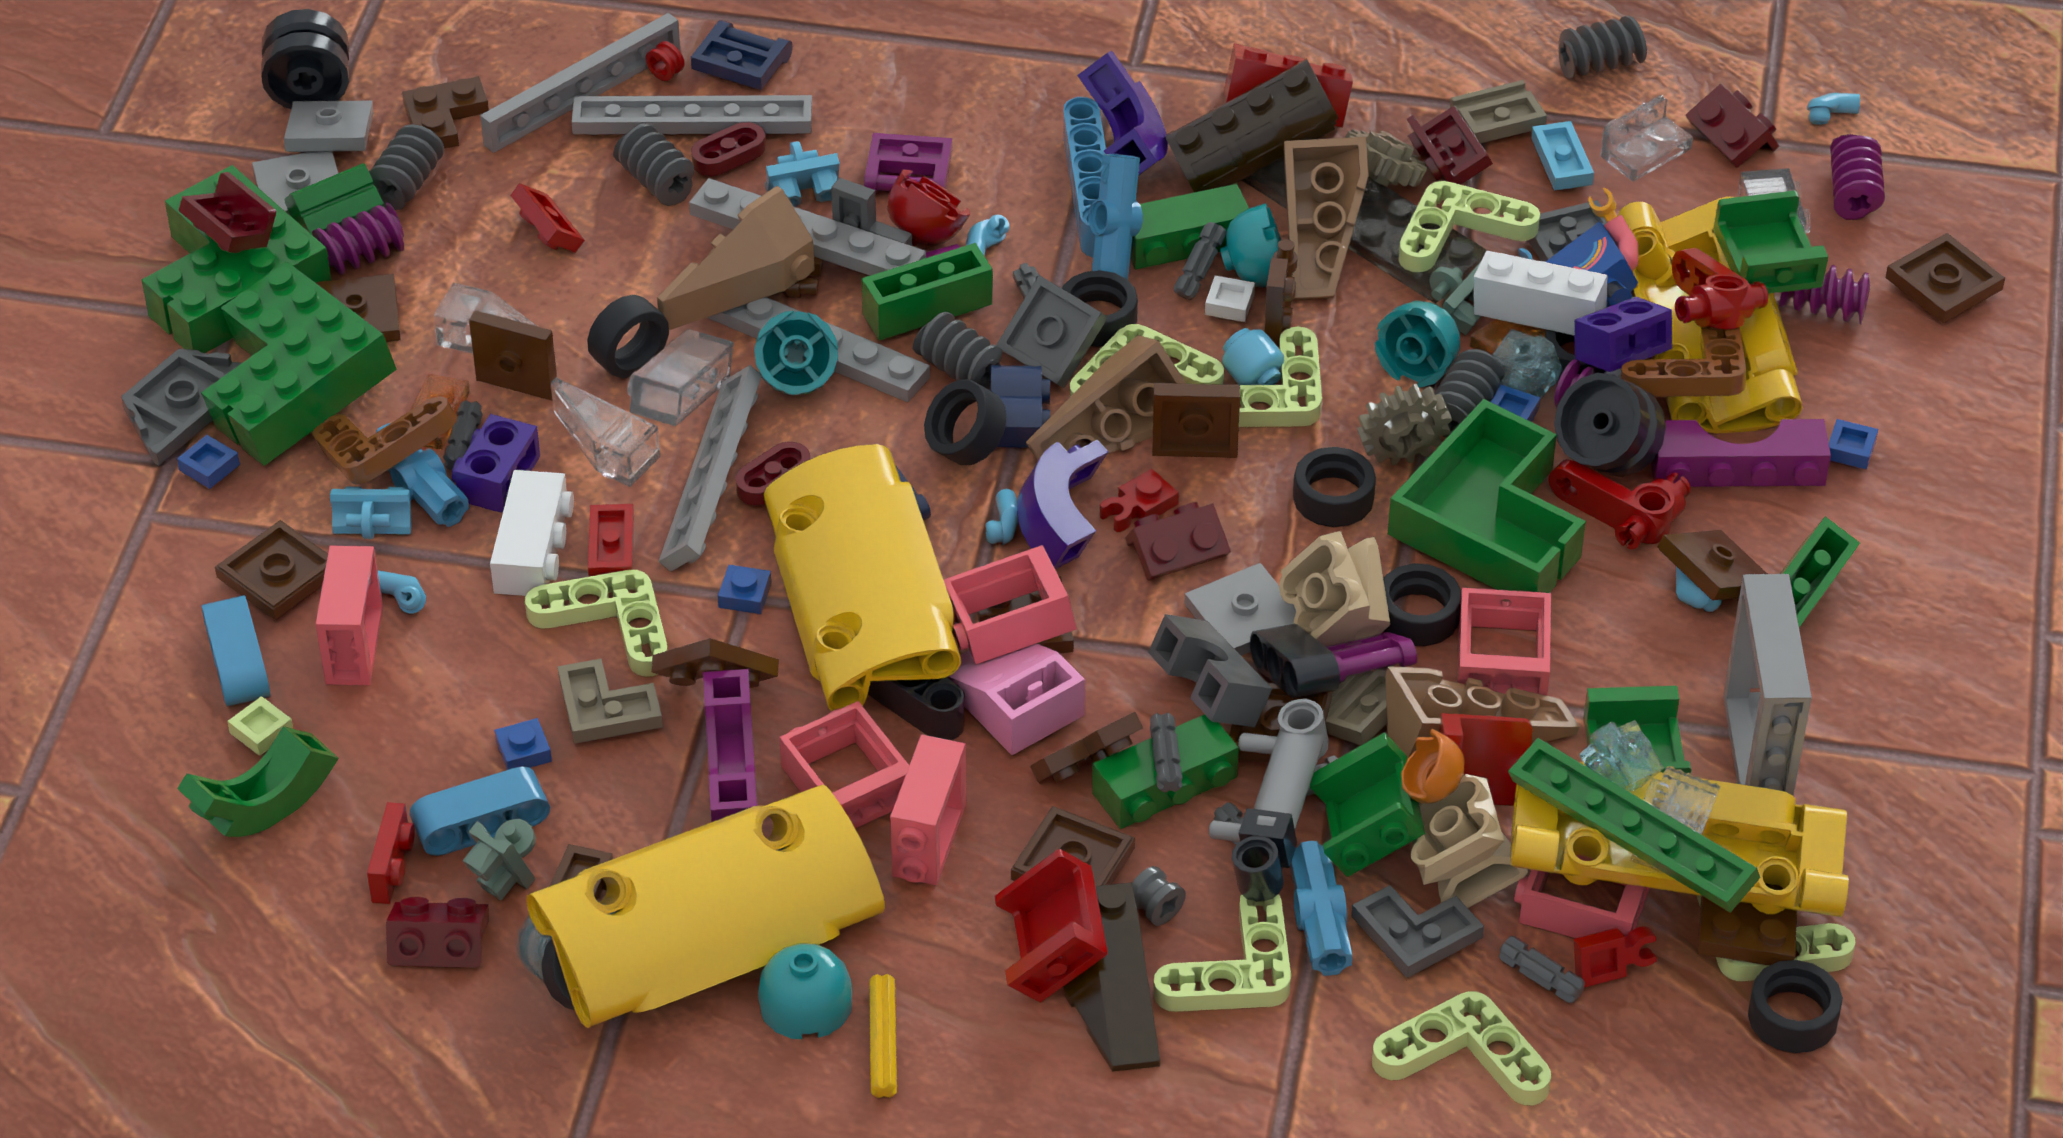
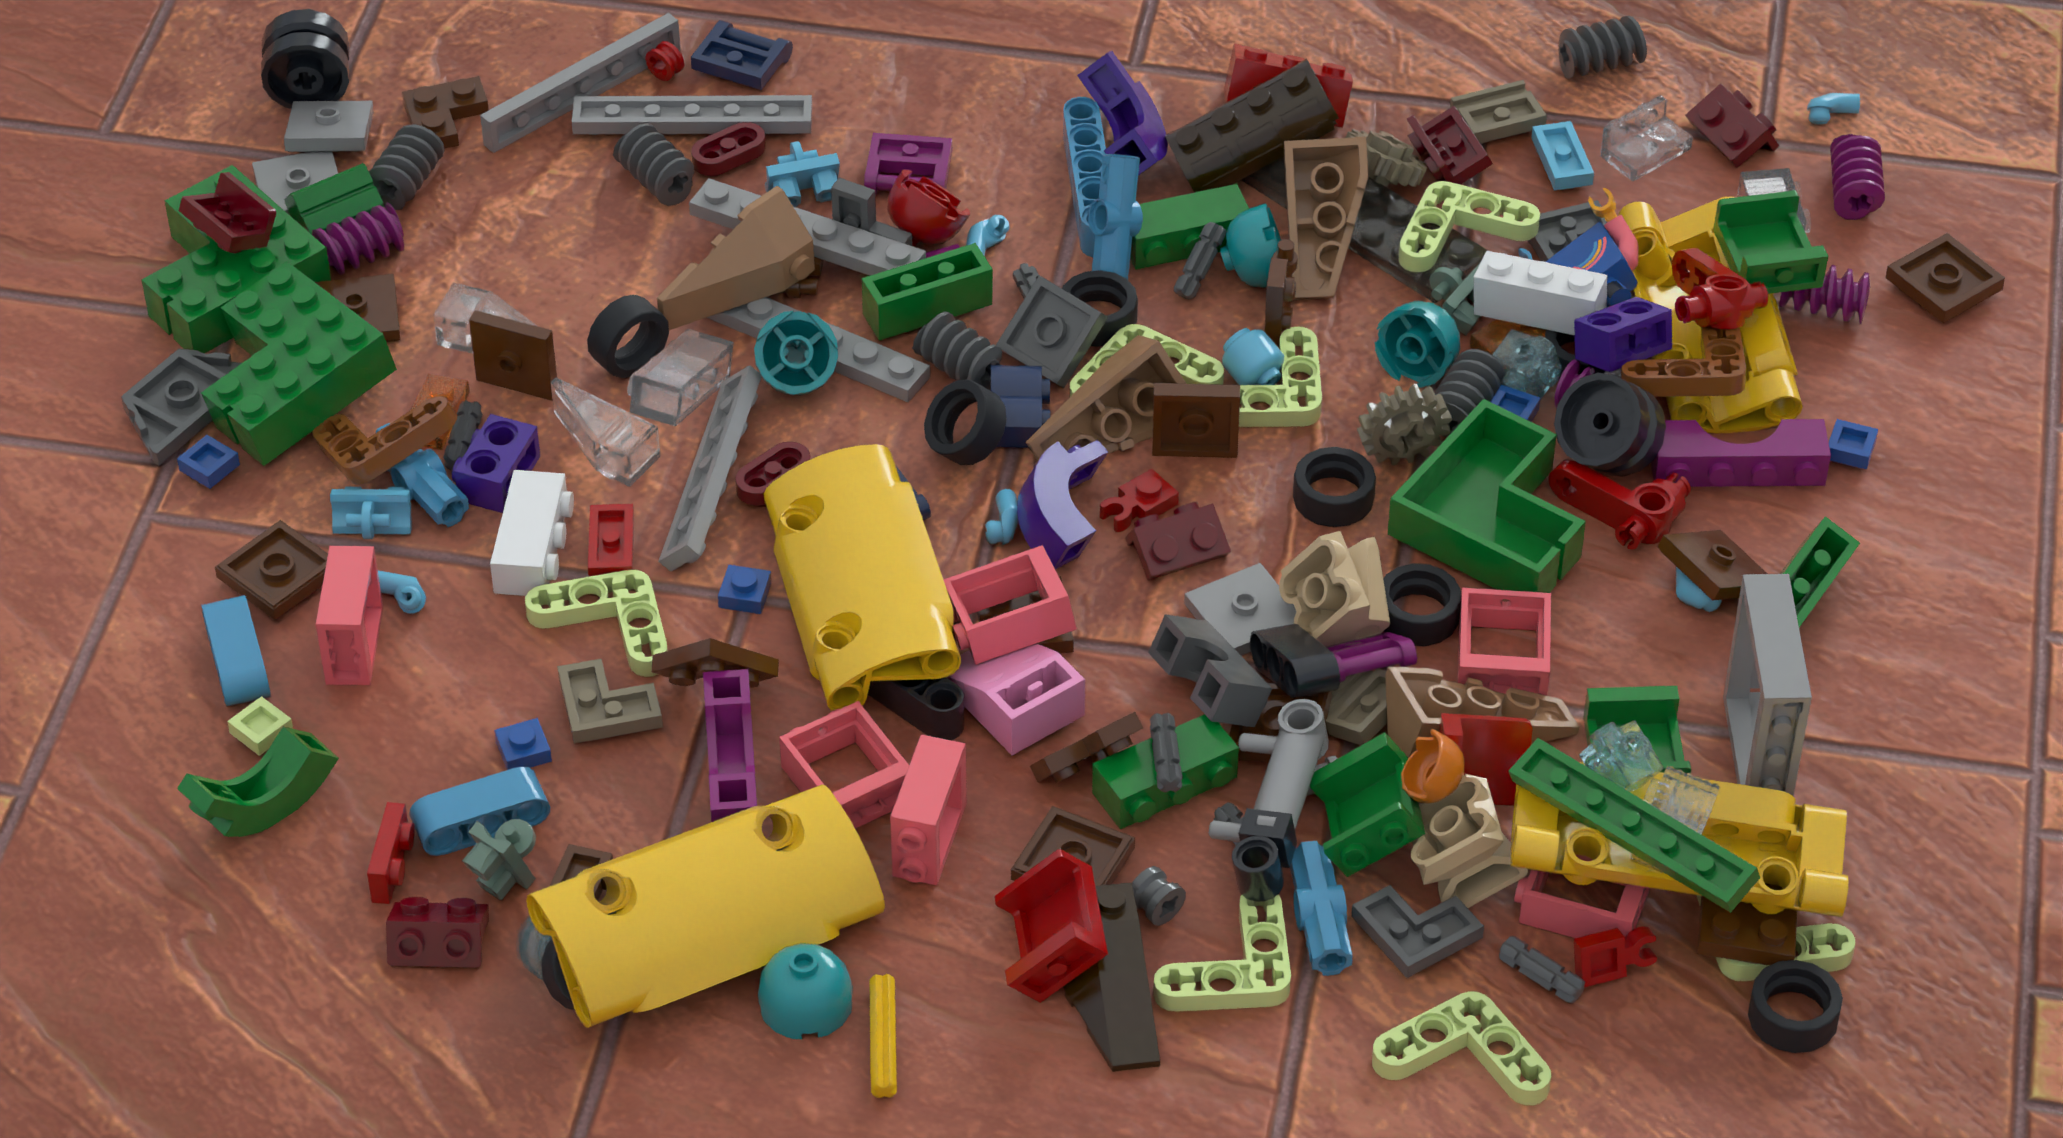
(549, 220): red plate -> none
(1229, 298): white plate -> none

